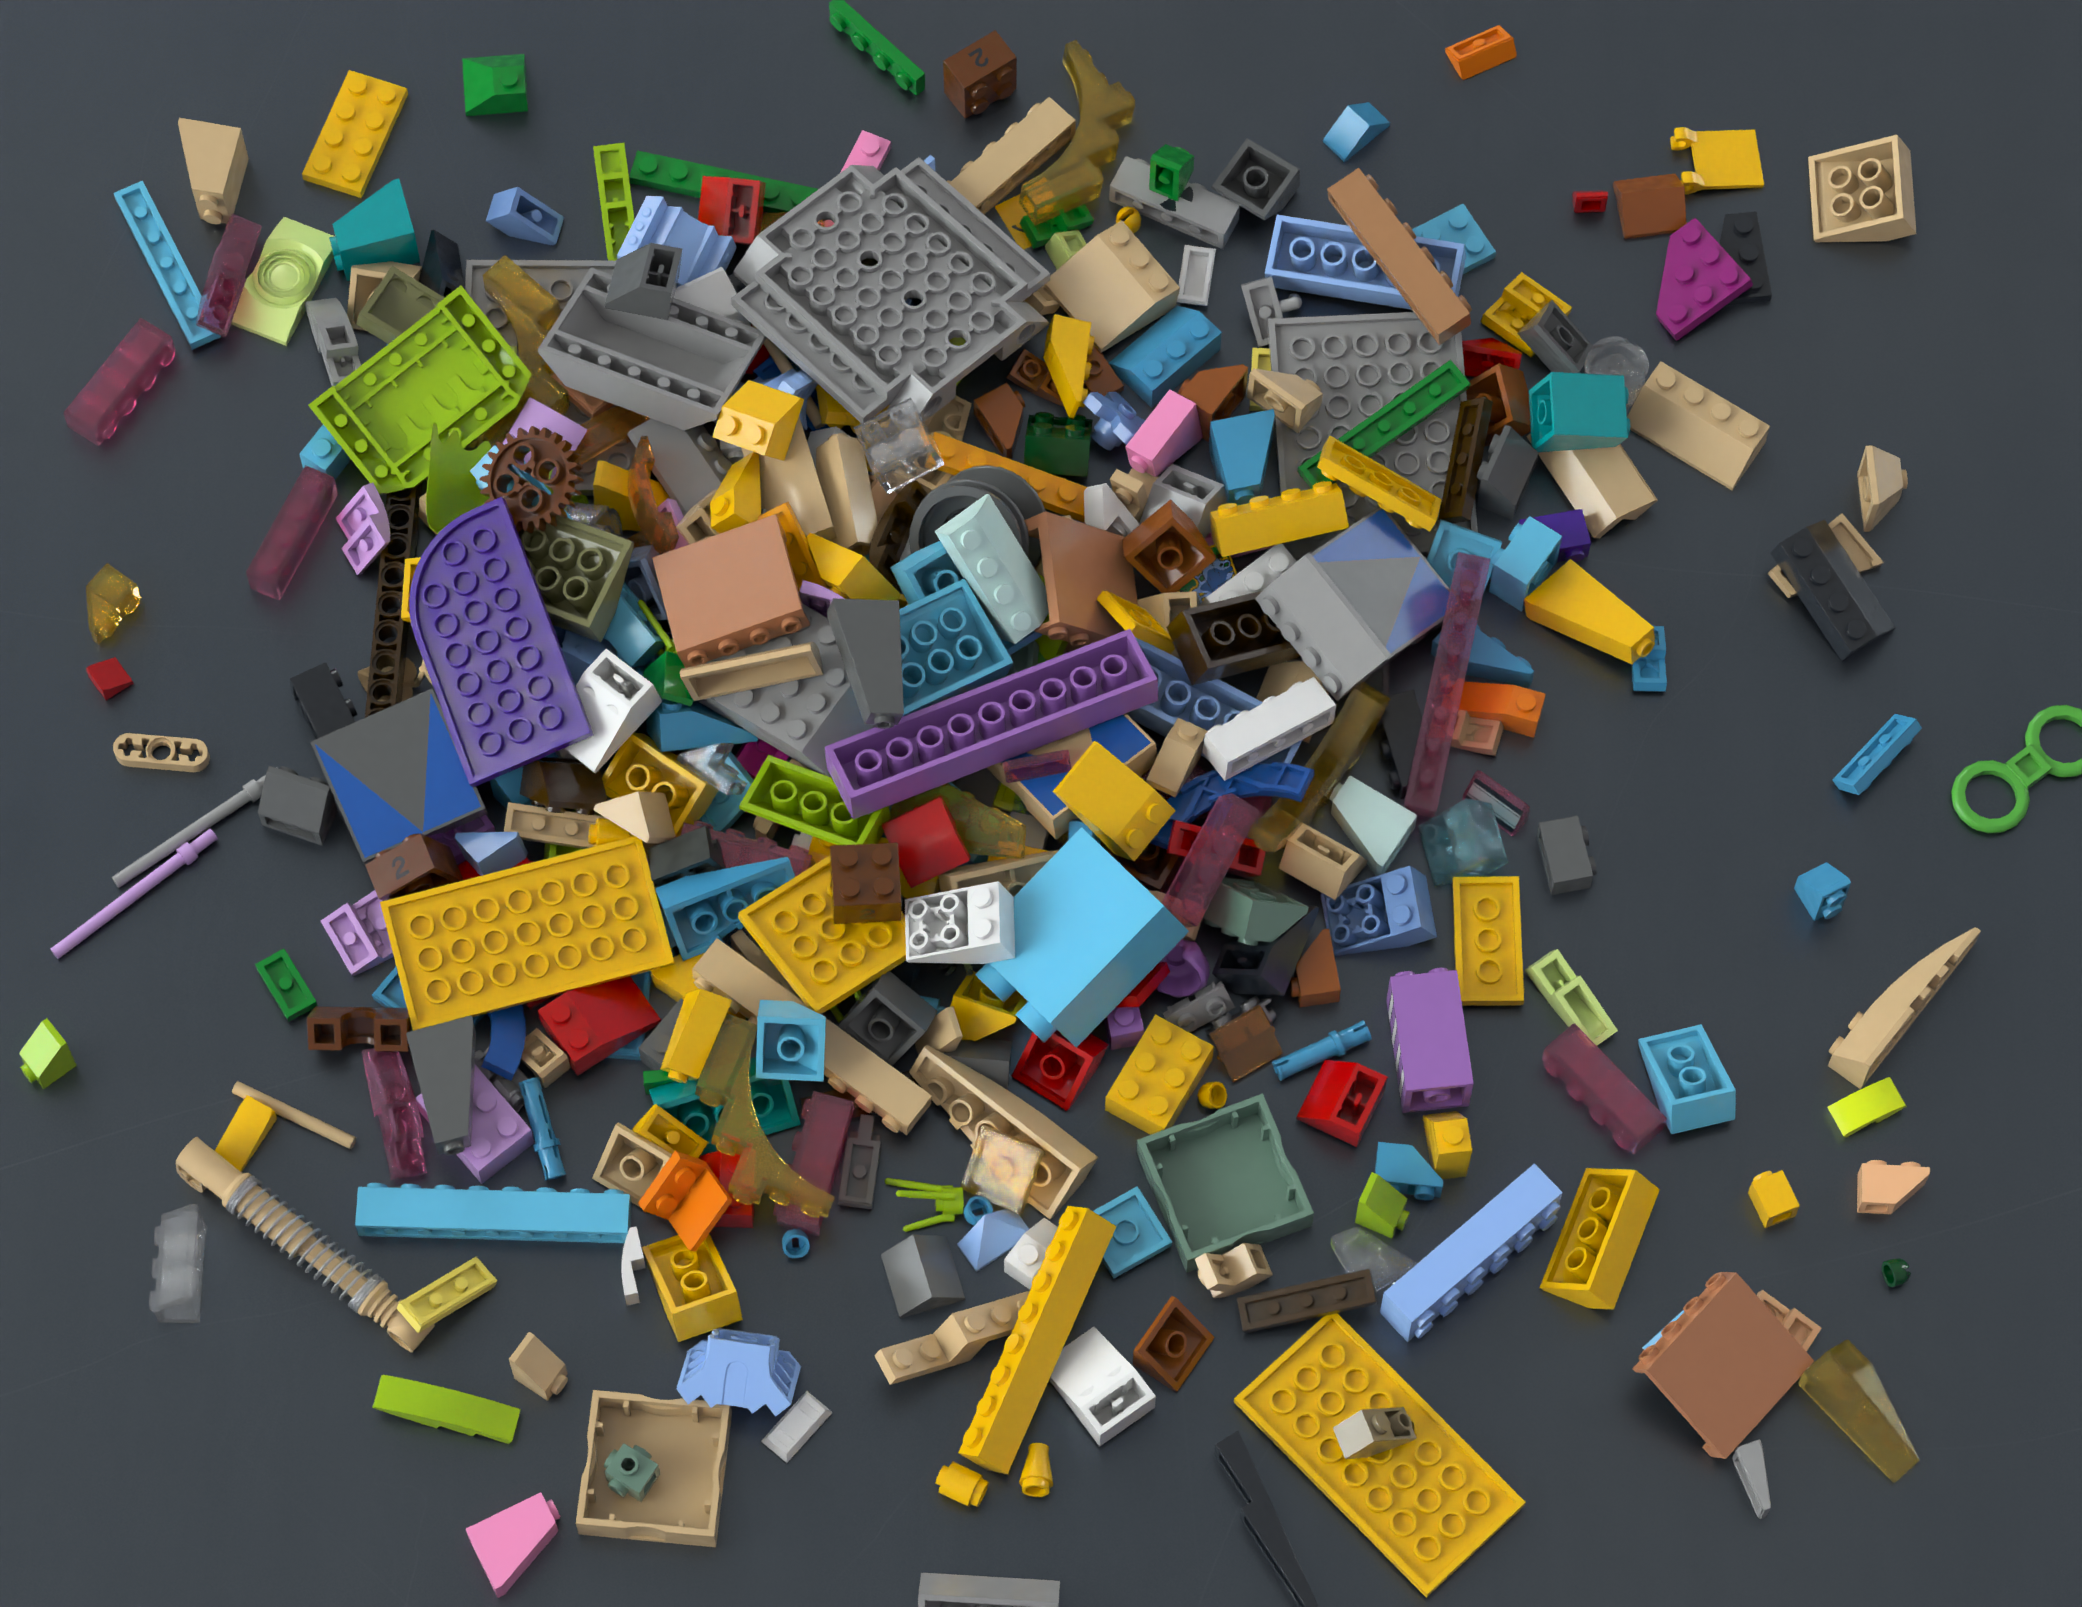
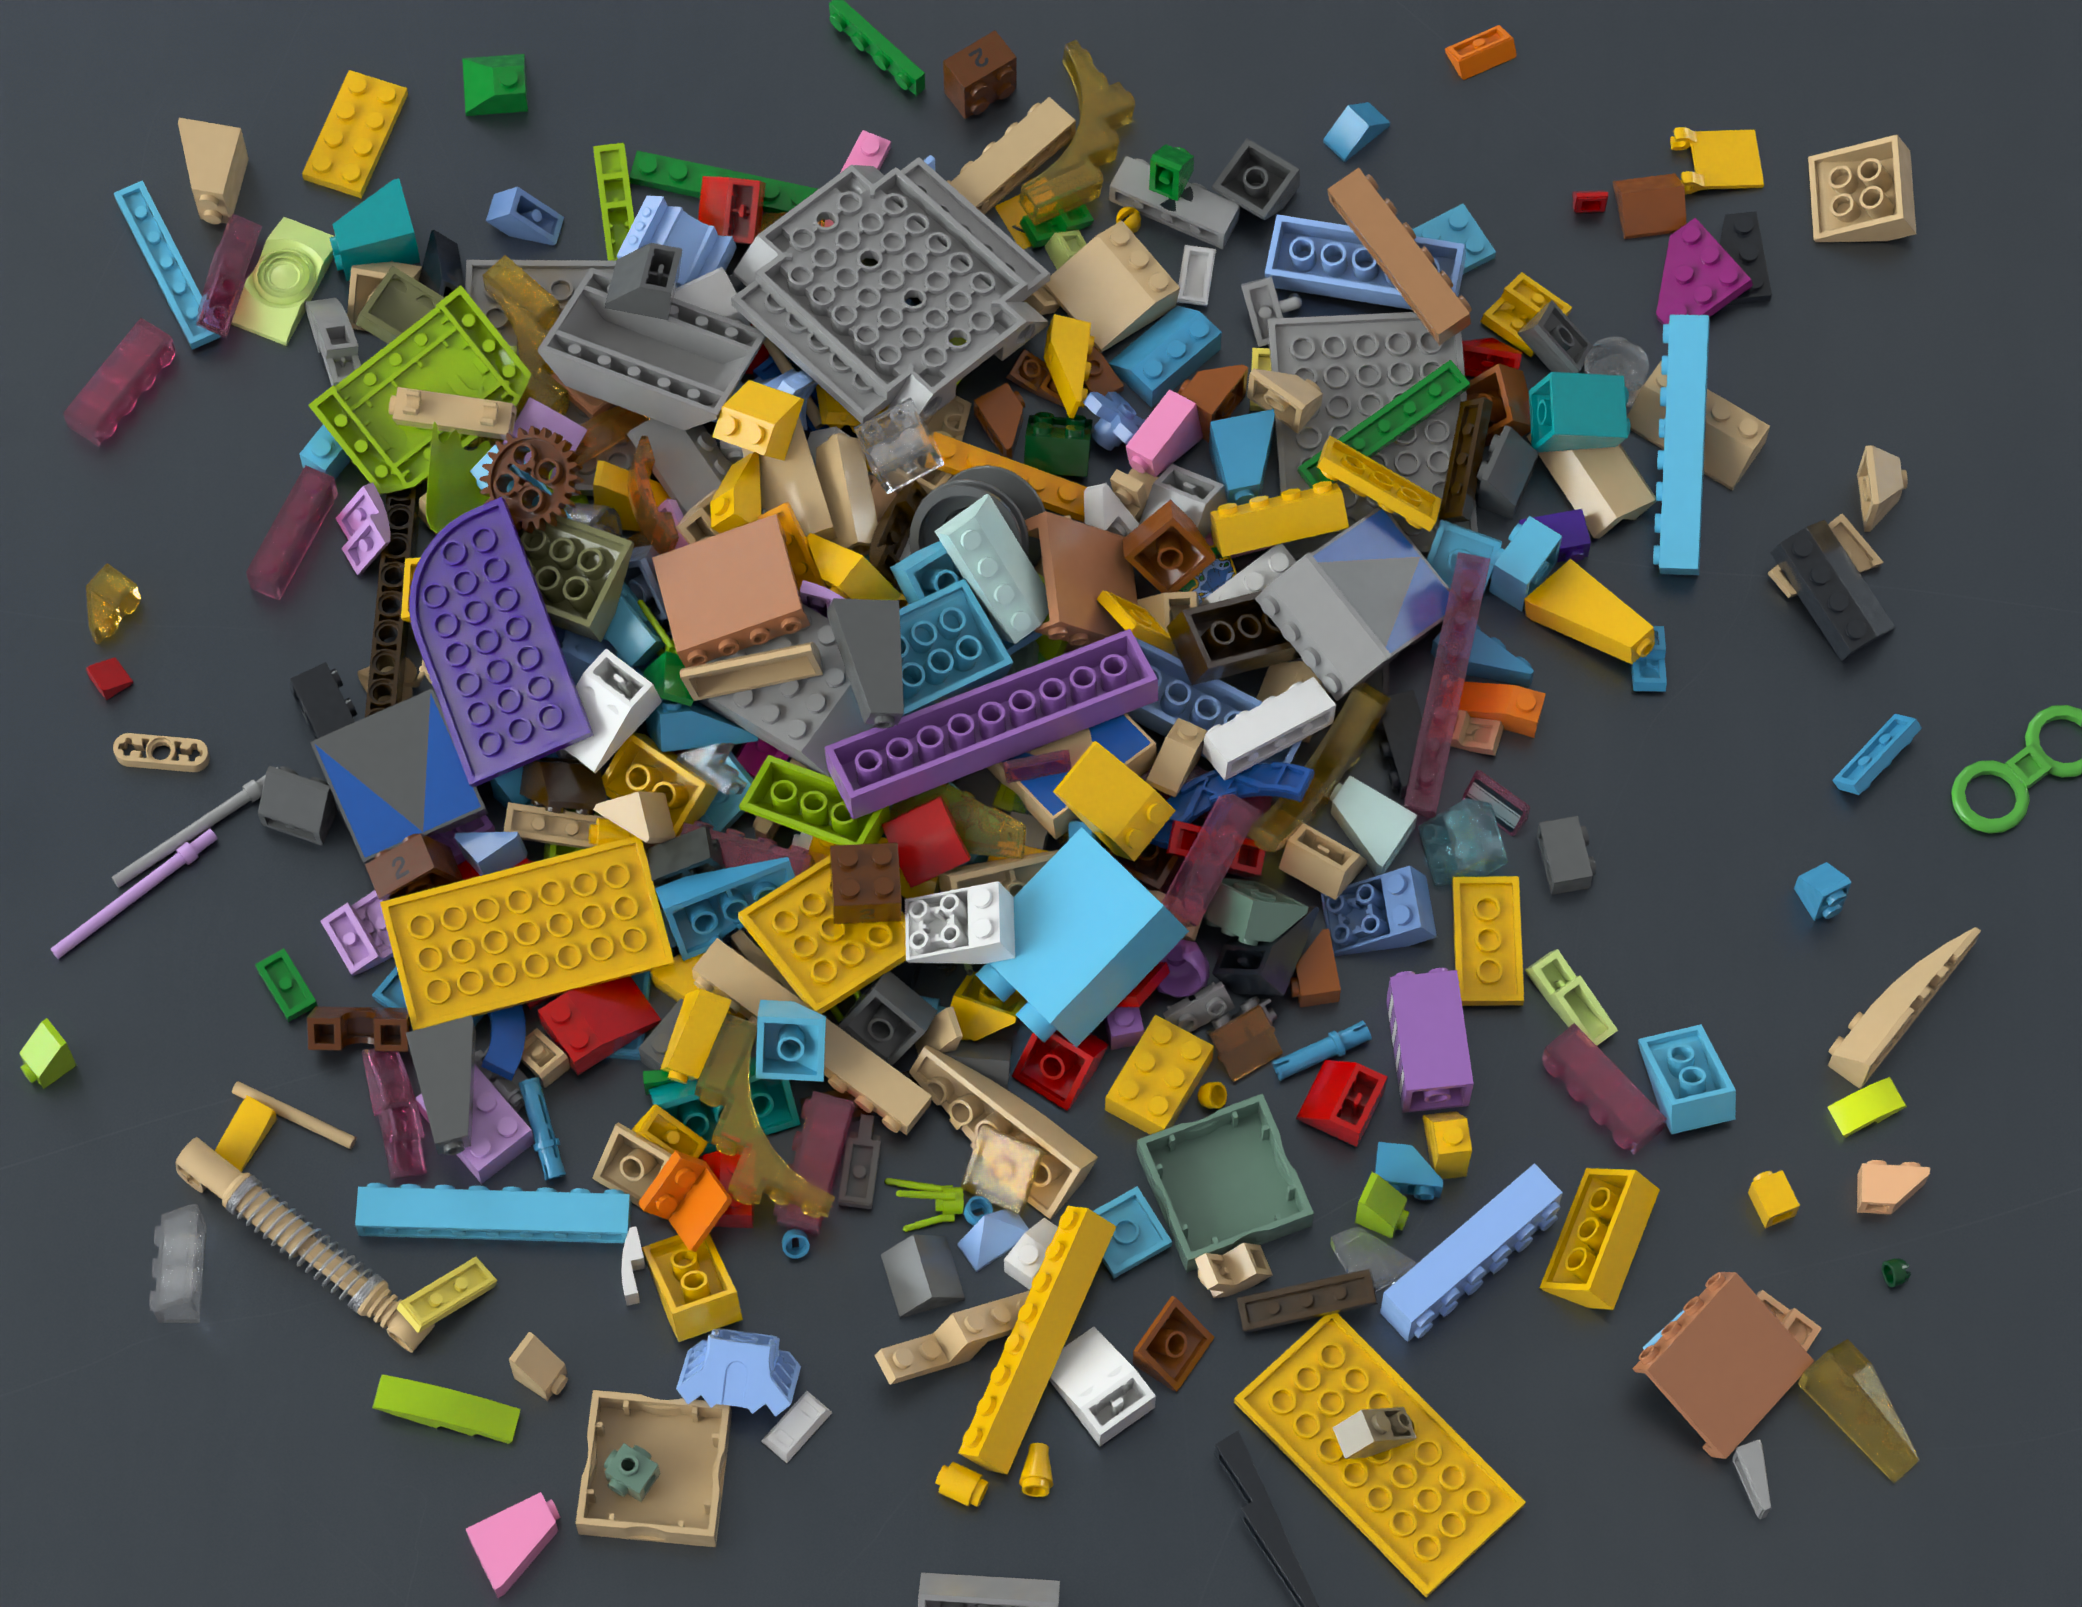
(452, 413): none -> tan brick
(1683, 444): none -> medium azure brick

